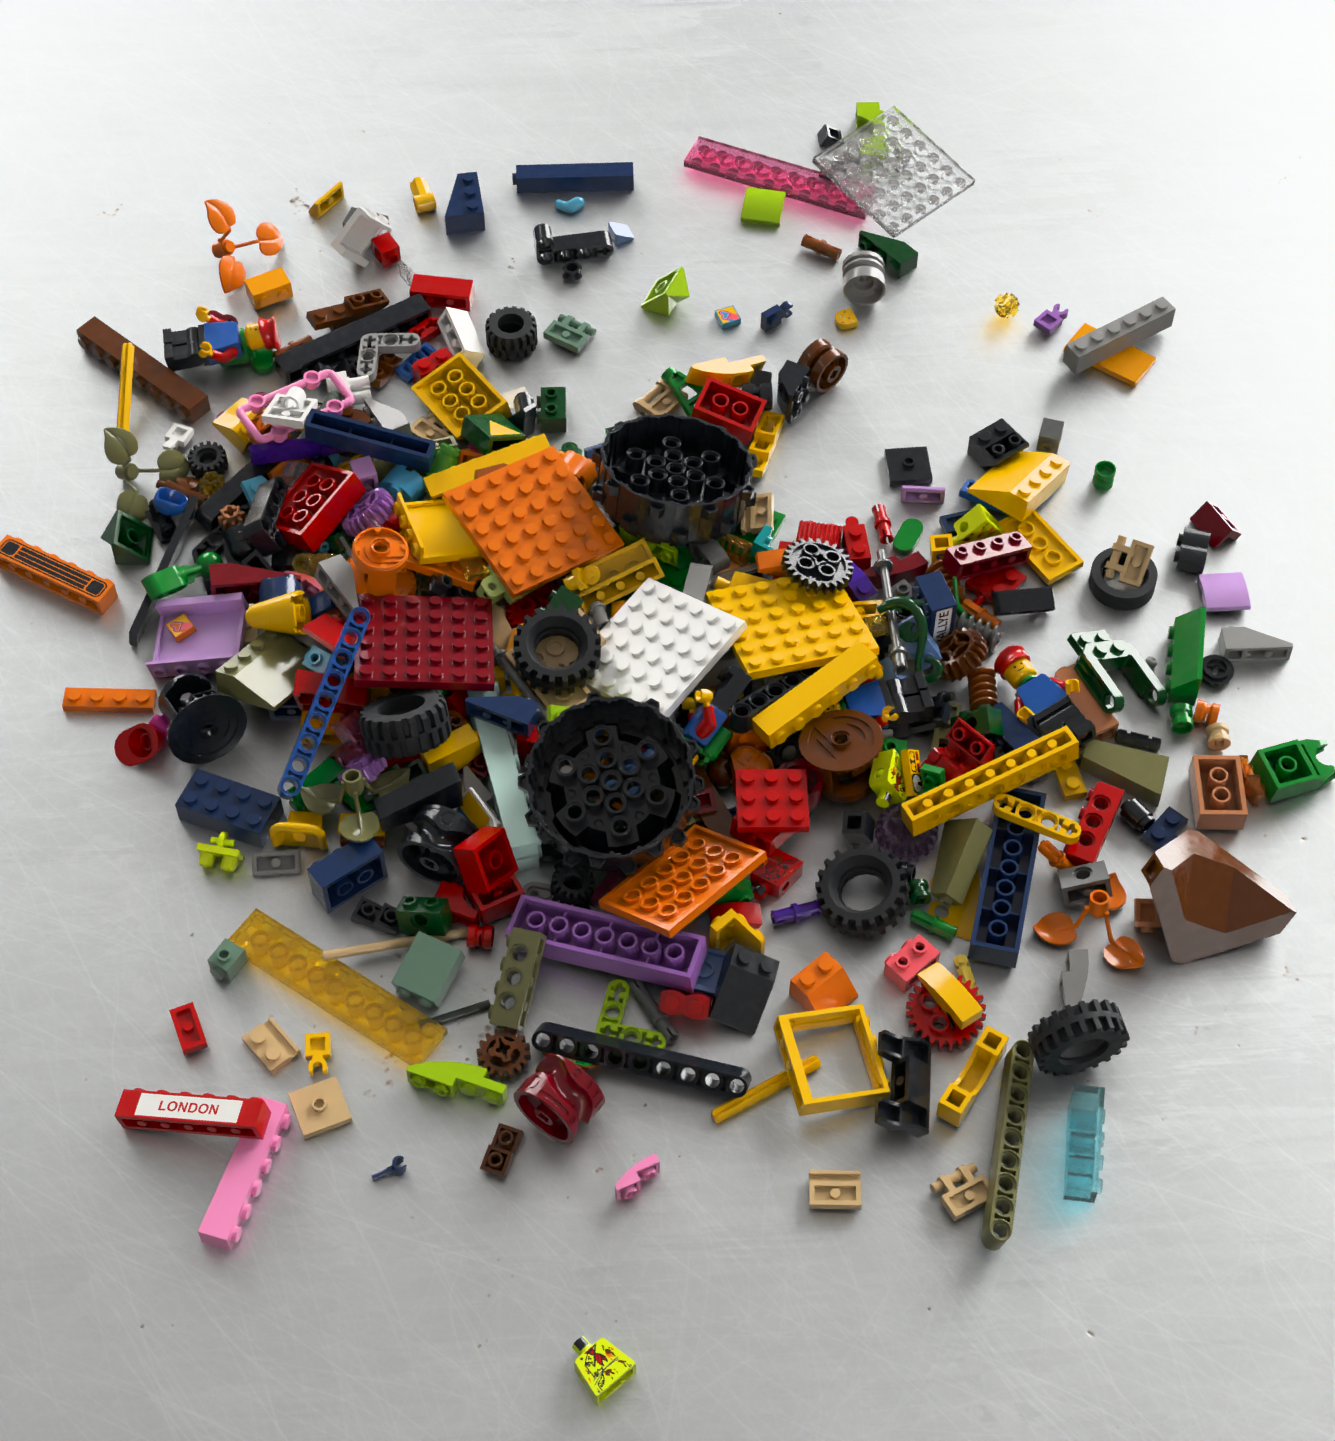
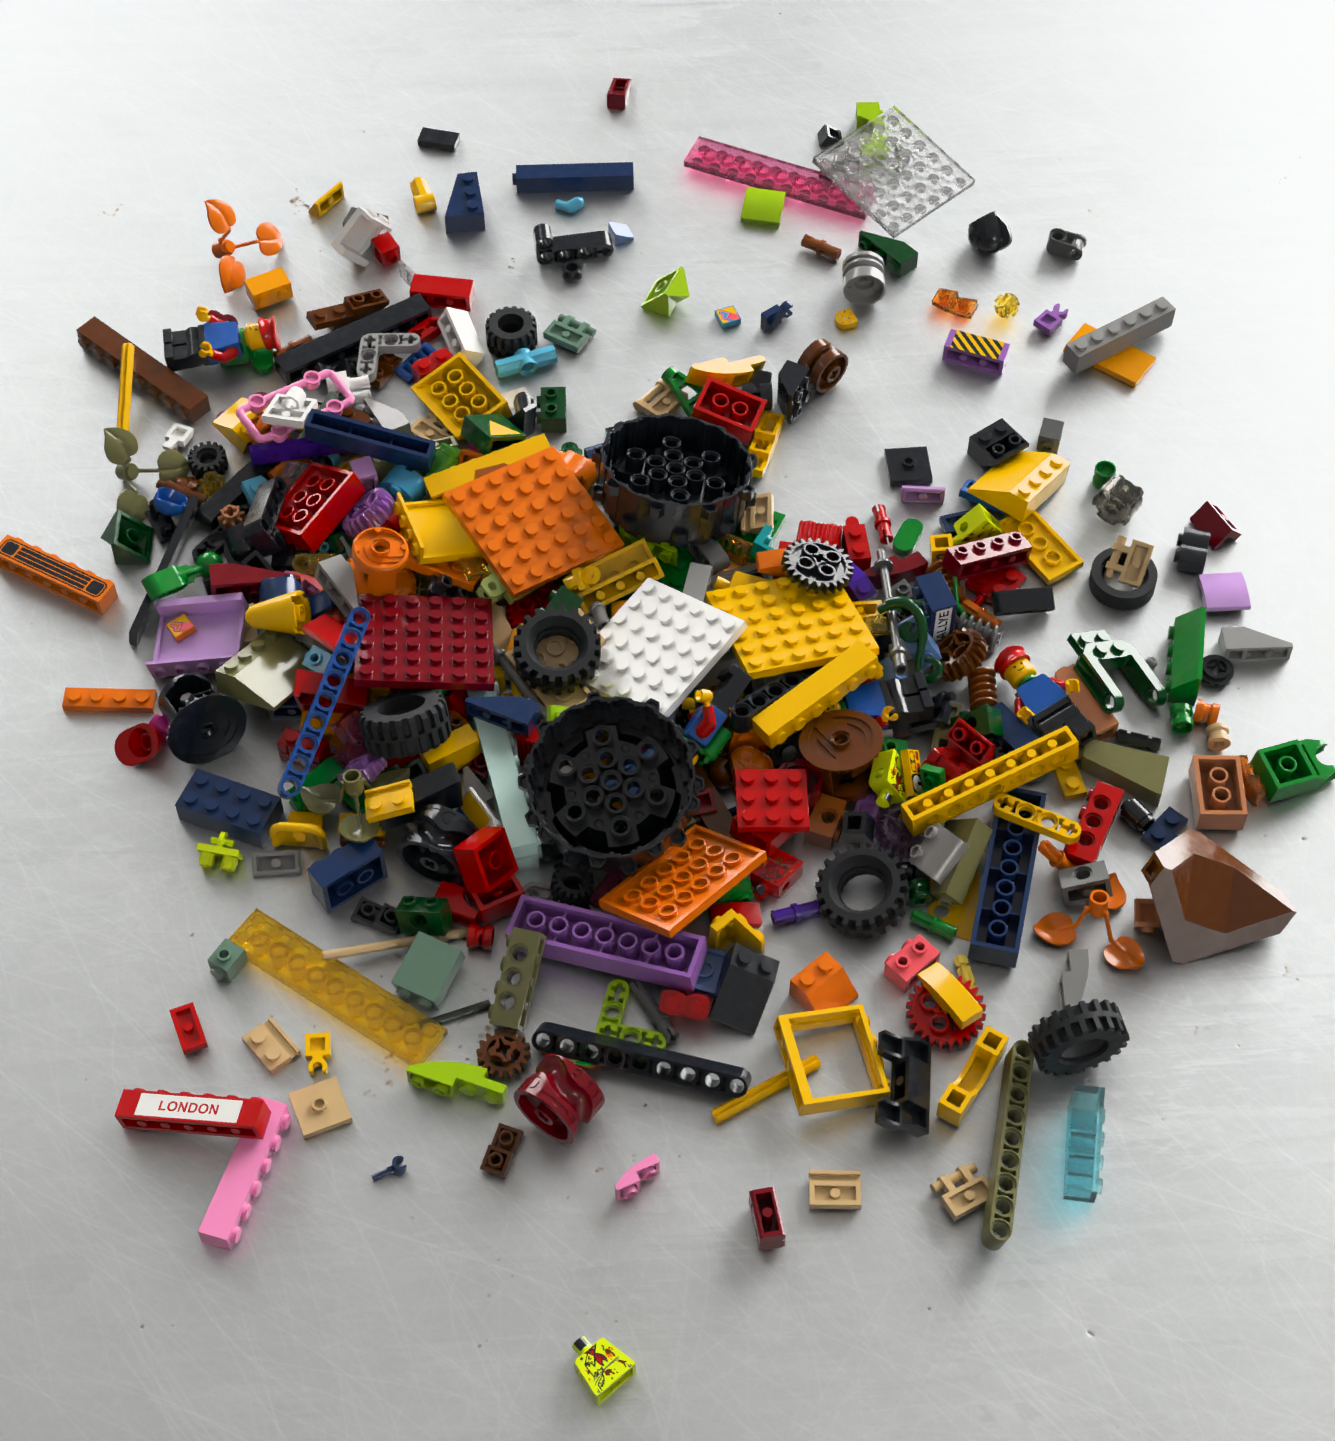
(287, 741): none -> red brick
(389, 801): none -> yellow plate
(438, 139): none -> black tile
(525, 361): none -> medium azure piece
(618, 93): none -> dark red slope
(767, 1218): none -> dark red brick
(822, 833): none -> dark orange brick
(869, 804): none -> medium lavender plate
(937, 852): none -> light grey brick
(950, 302): none -> clear orange slope
(976, 351): none -> brick
(989, 233): none -> black helmet
(1064, 242): none -> dark grey piece
(1118, 500): none -> clear smoke brick

